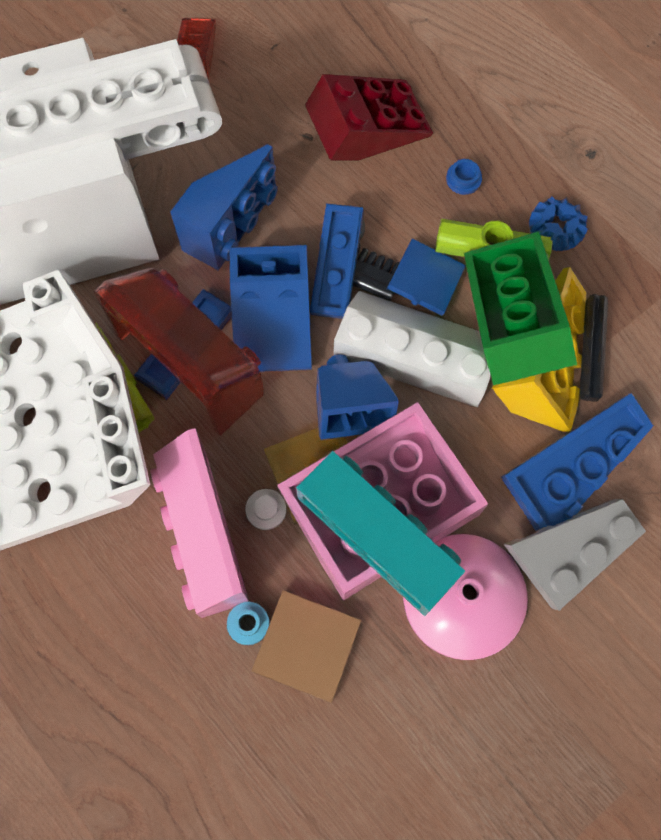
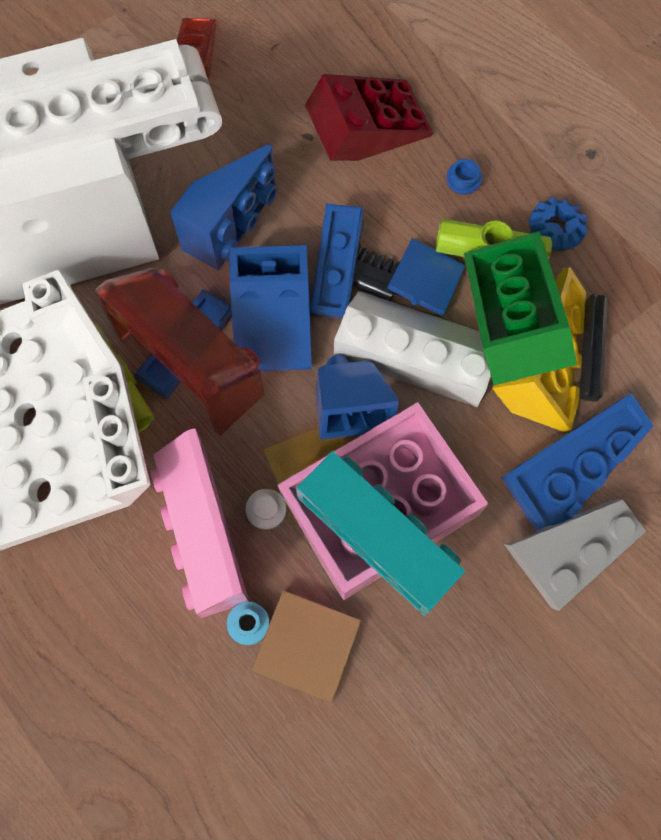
(477, 626): bright pink dish -> none

